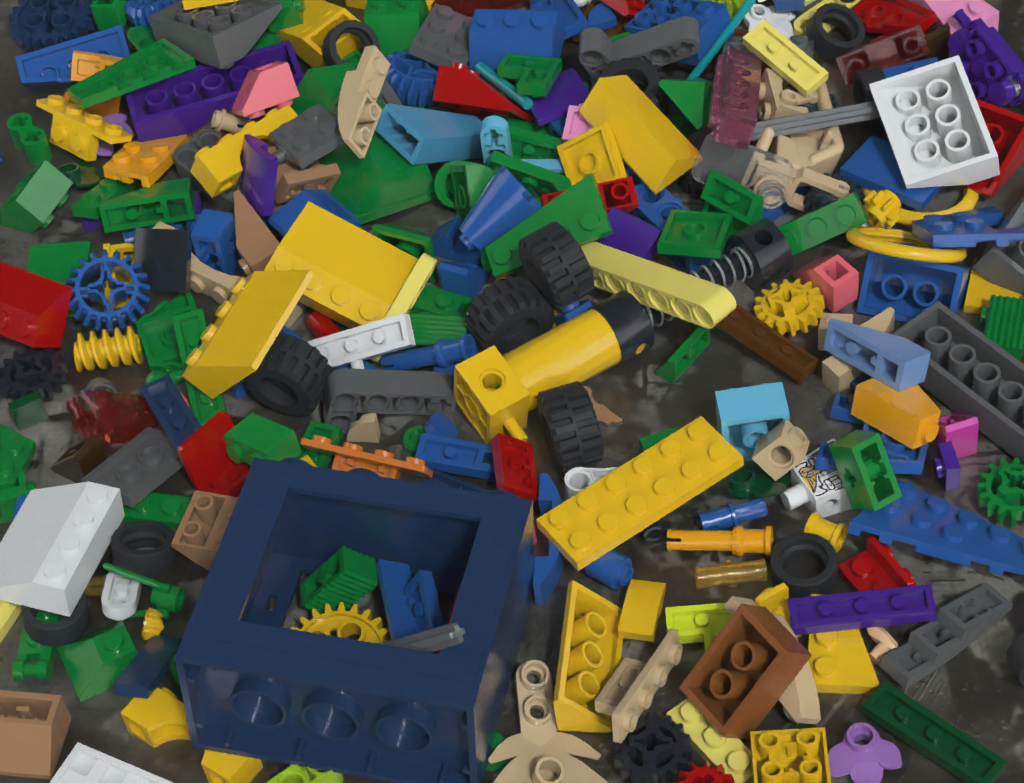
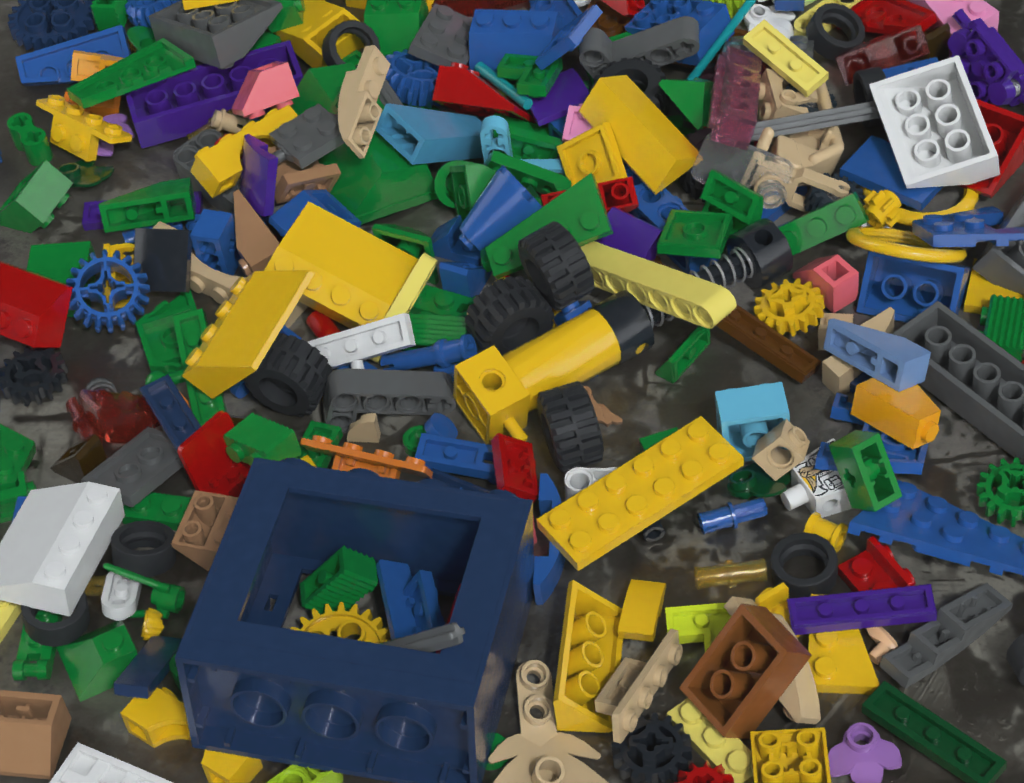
(28, 410): dark green tile -> none
(107, 189): green plate -> none
(107, 349): yellow piece -> none
(143, 160): light orange wing -> none
(568, 37): none -> blue plate
(602, 17): blue tile -> none
(611, 569): blue brick -> none
(738, 540): light orange pin -> none
(947, 466): dark purple plate -> none
(961, 430): dark pink slope -> none

